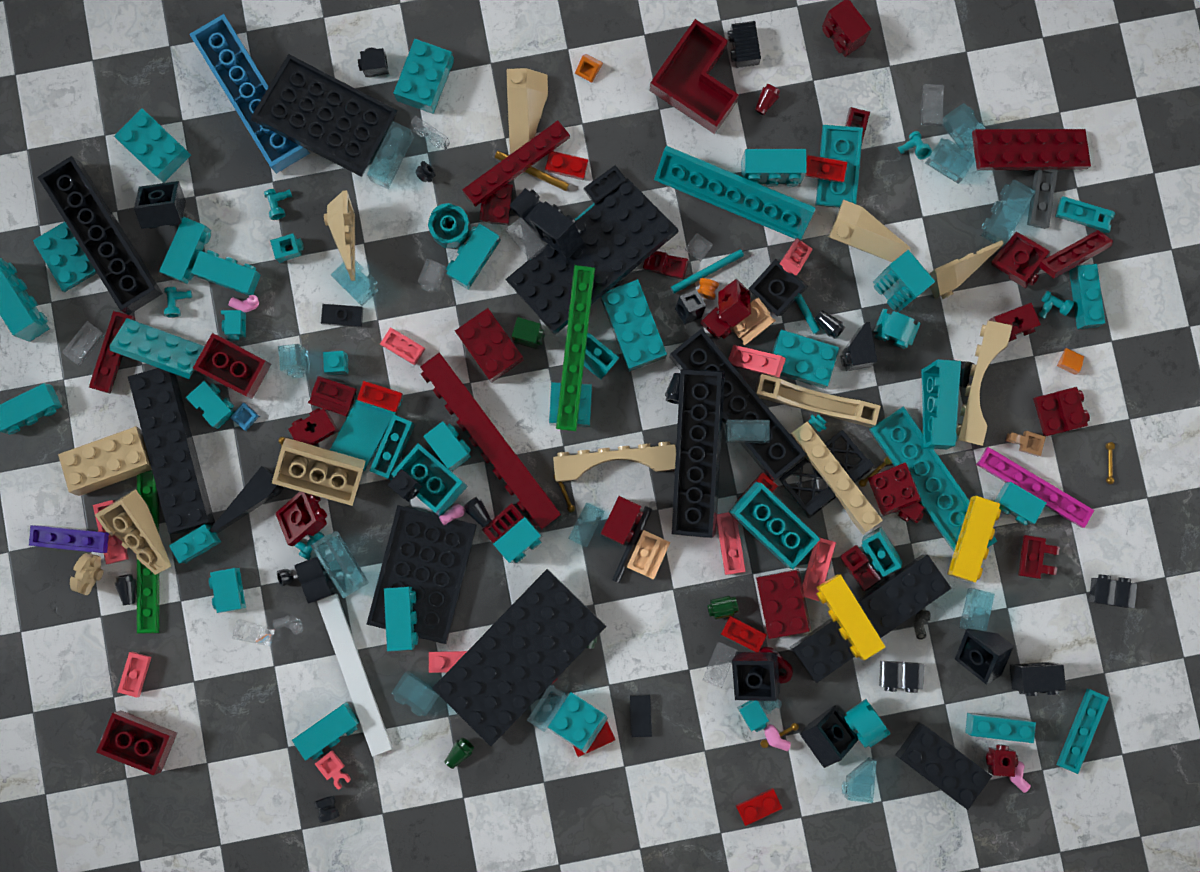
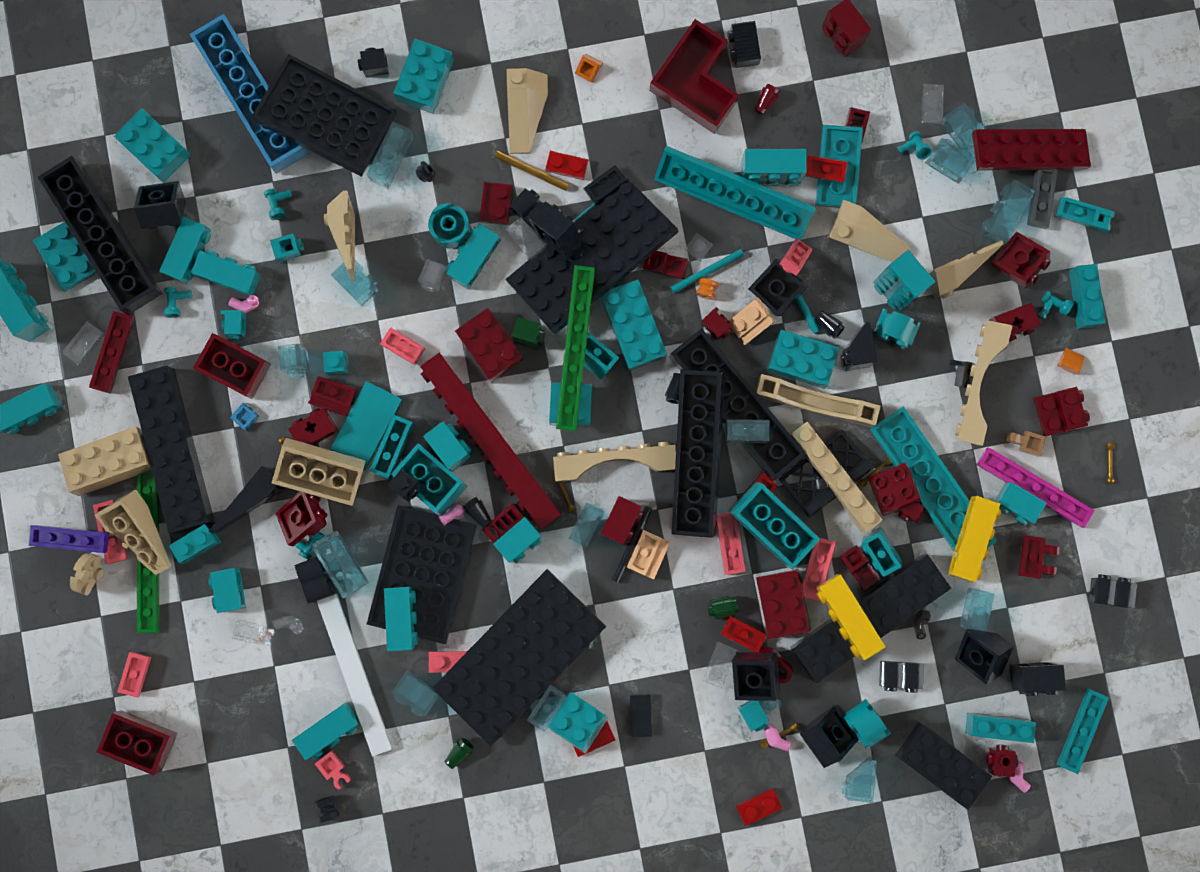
(126, 588): black cone -> none
(156, 348): teal plate -> none
(207, 399): teal brick -> none
(284, 577): black hinge -> none
(342, 315): black plate -> none
(379, 396): red plate -> none
(436, 138): clear plate -> none
(516, 163): dark red plate -> none
(690, 307): black brick -> none
(734, 303): dark red brick -> none
(756, 361): coral plate -> none
(818, 422): teal plate -> none
(940, 403): teal wedge -> none
(1075, 254): dark red plate -> none

